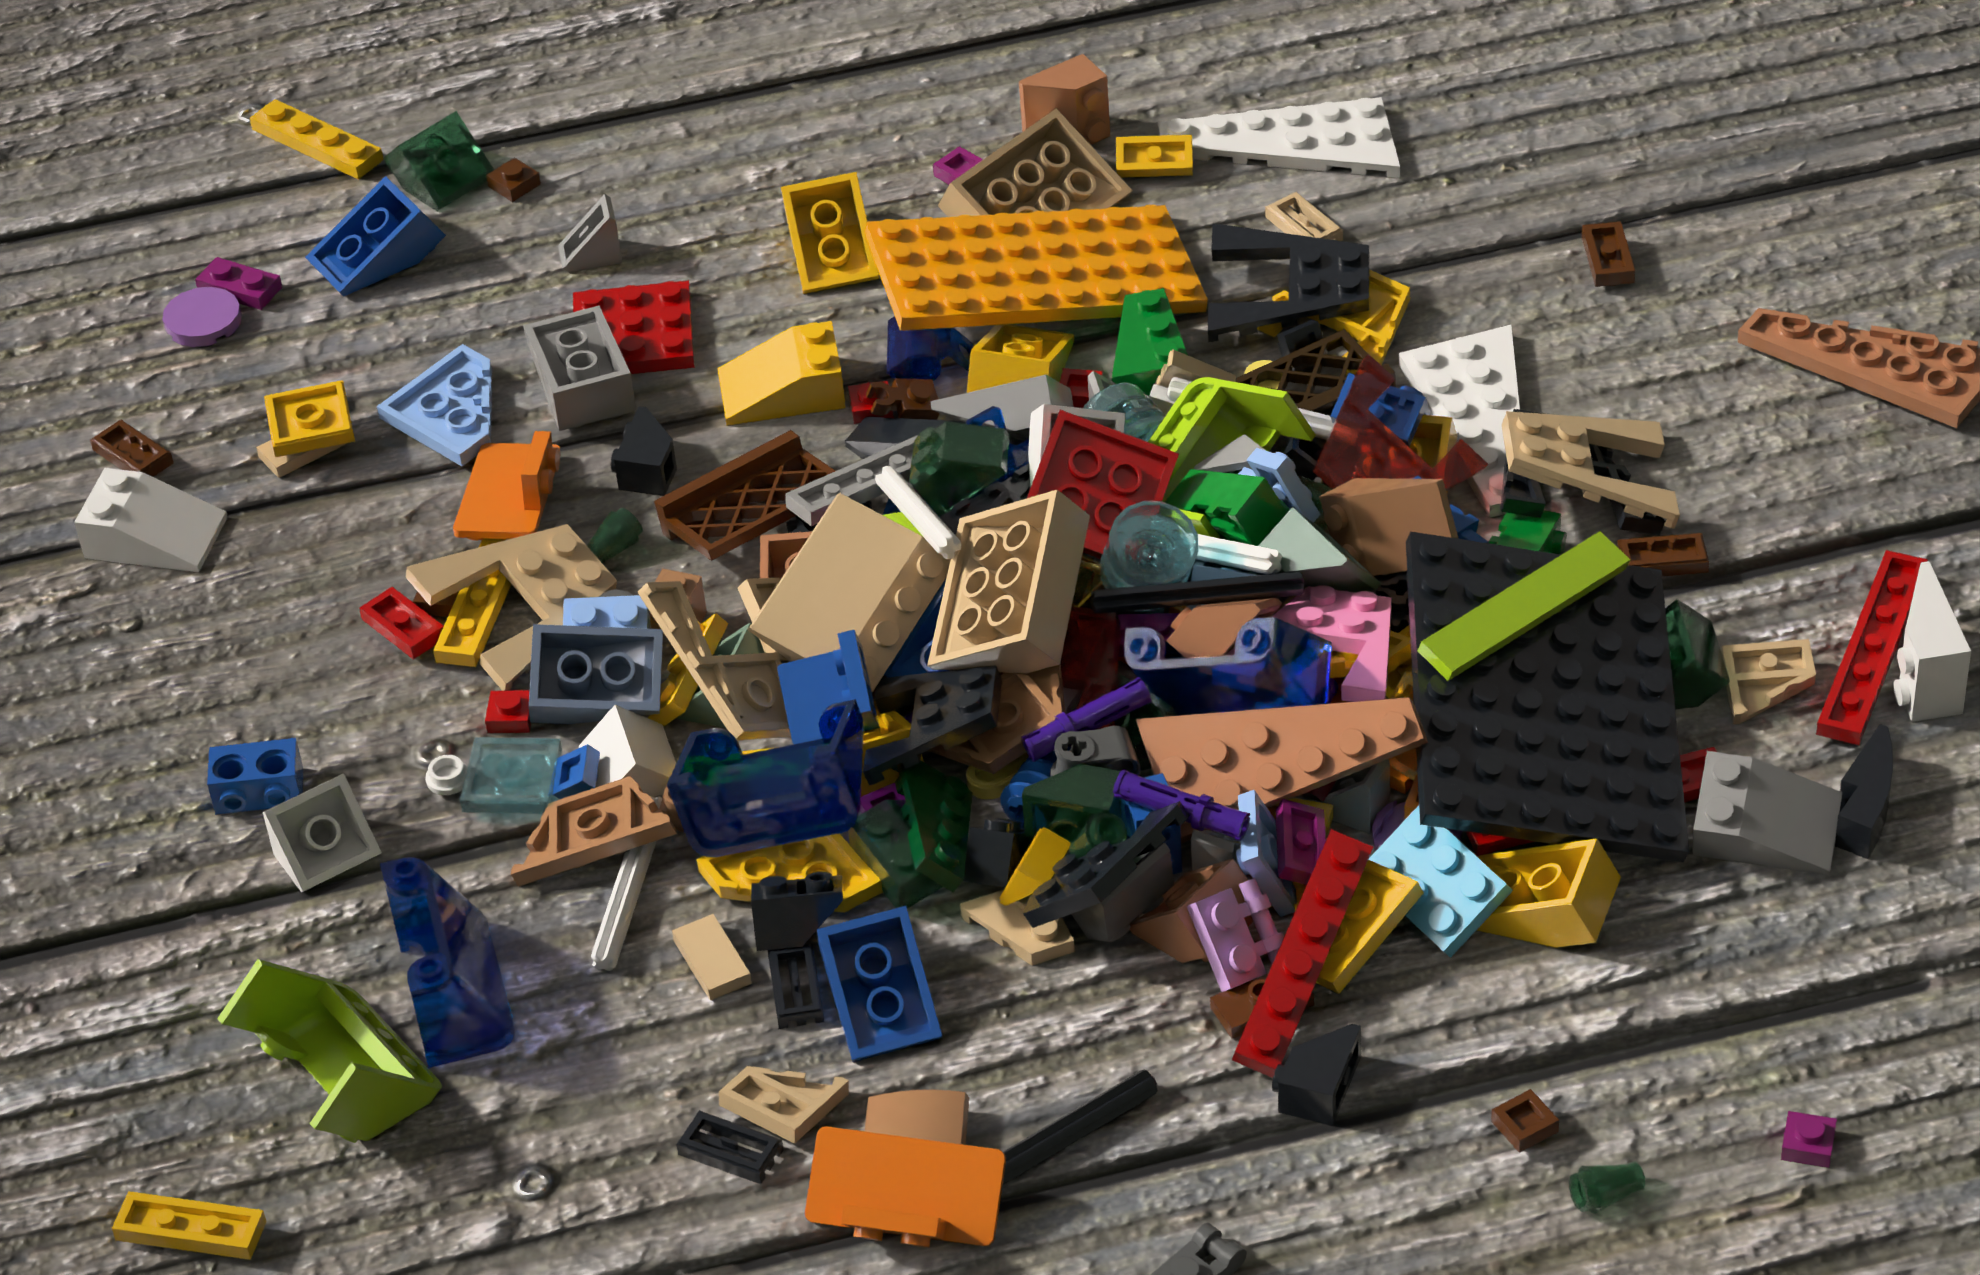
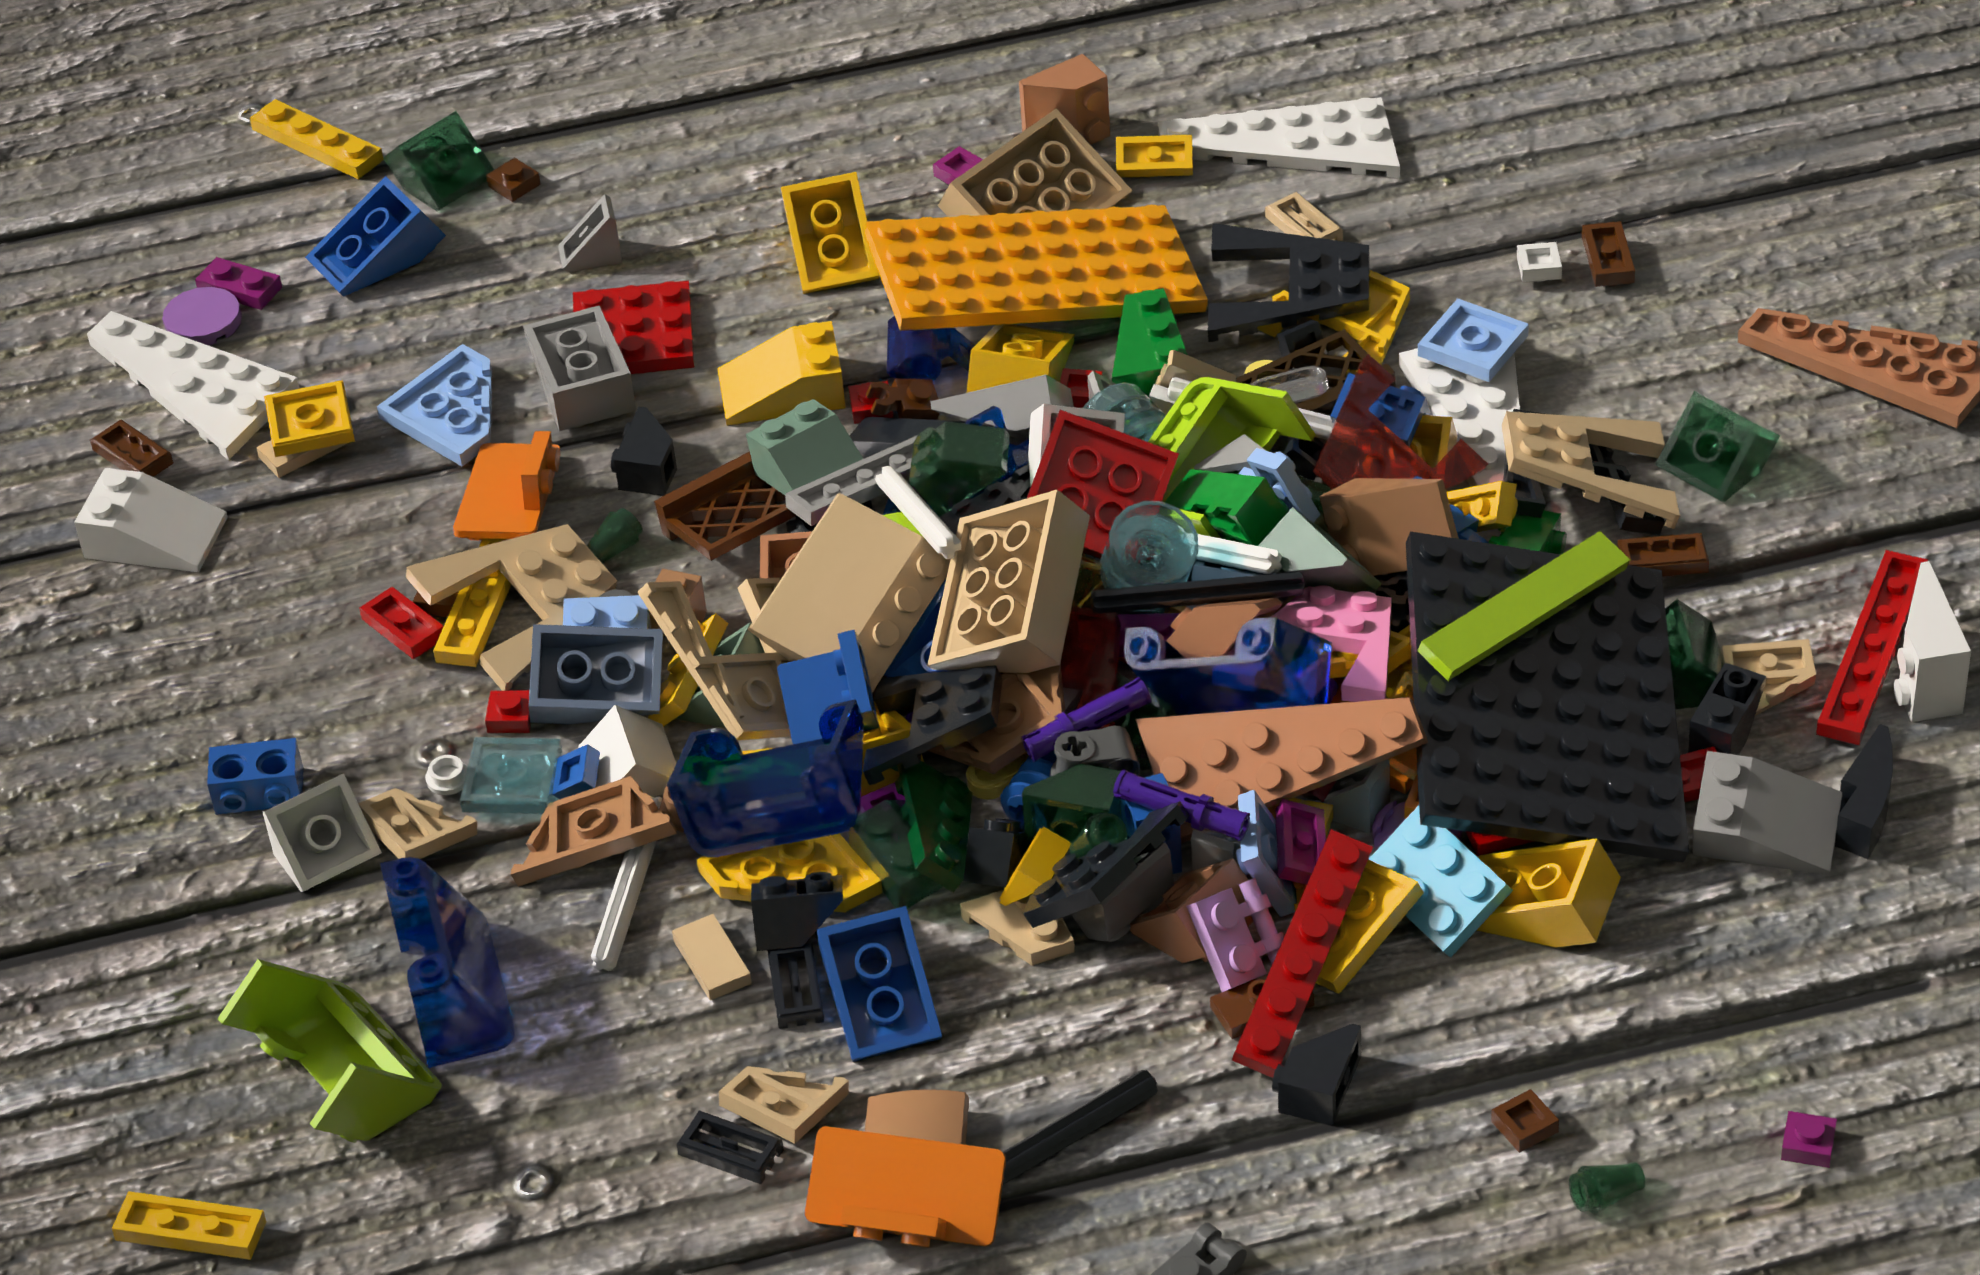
(192, 380): none -> white wing
(414, 825): none -> tan wing
(800, 447): none -> sand green slope
(1299, 383): none -> clear tile
(1473, 340): none -> light blue plate
(1490, 503): none -> yellow plate
(1539, 262): none -> white plate
(1716, 448): none -> clear green slope
(1727, 711): none -> black slope

